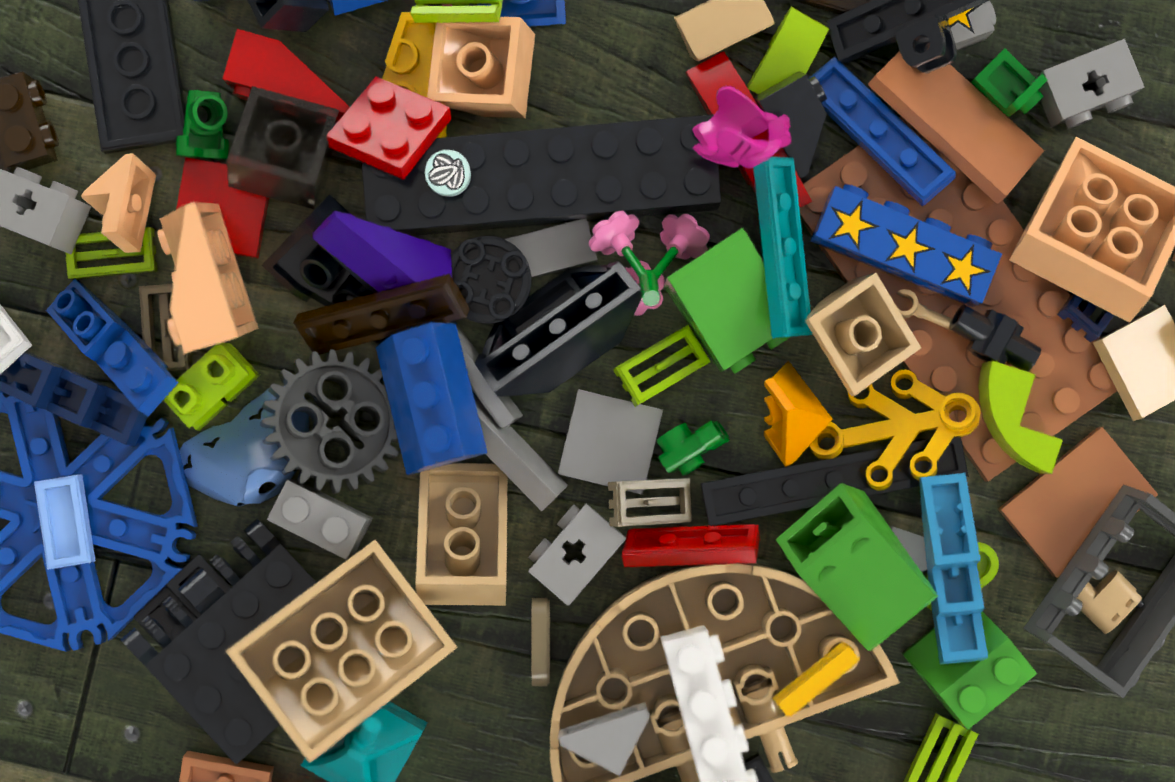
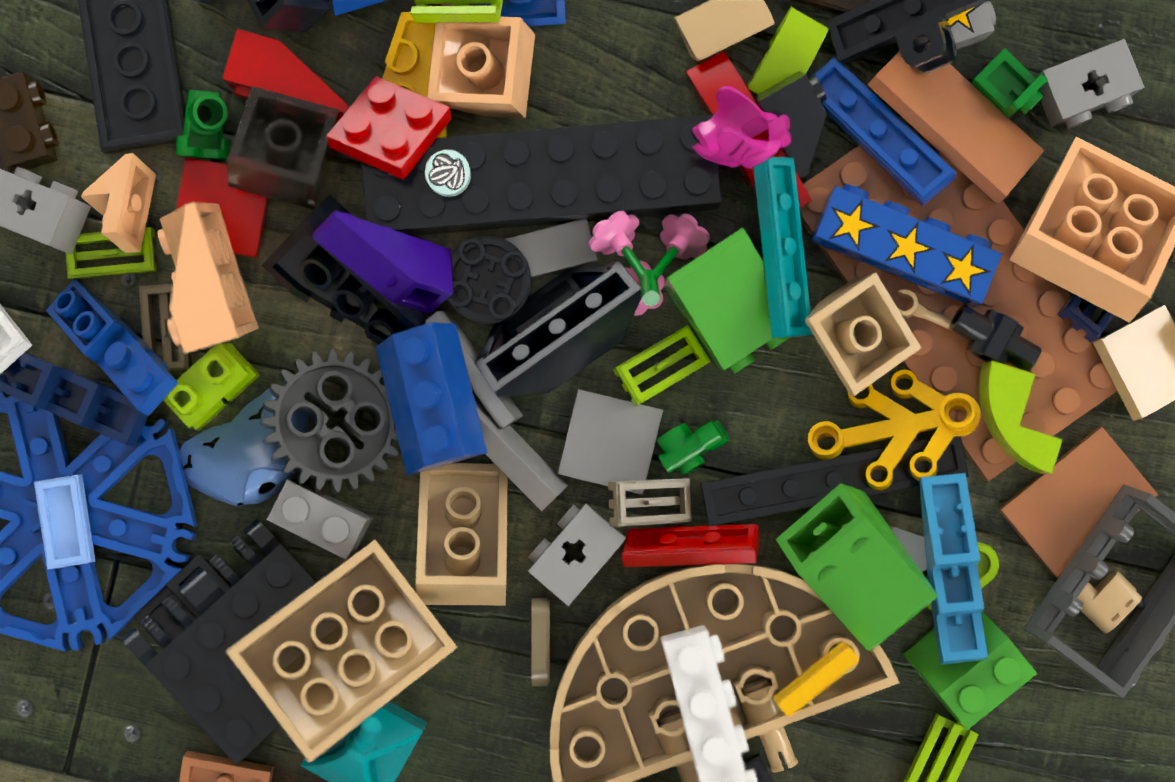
(381, 314): dark brown tile -> none
(607, 738): light grey slope -> none
(794, 414): light orange slope -> none

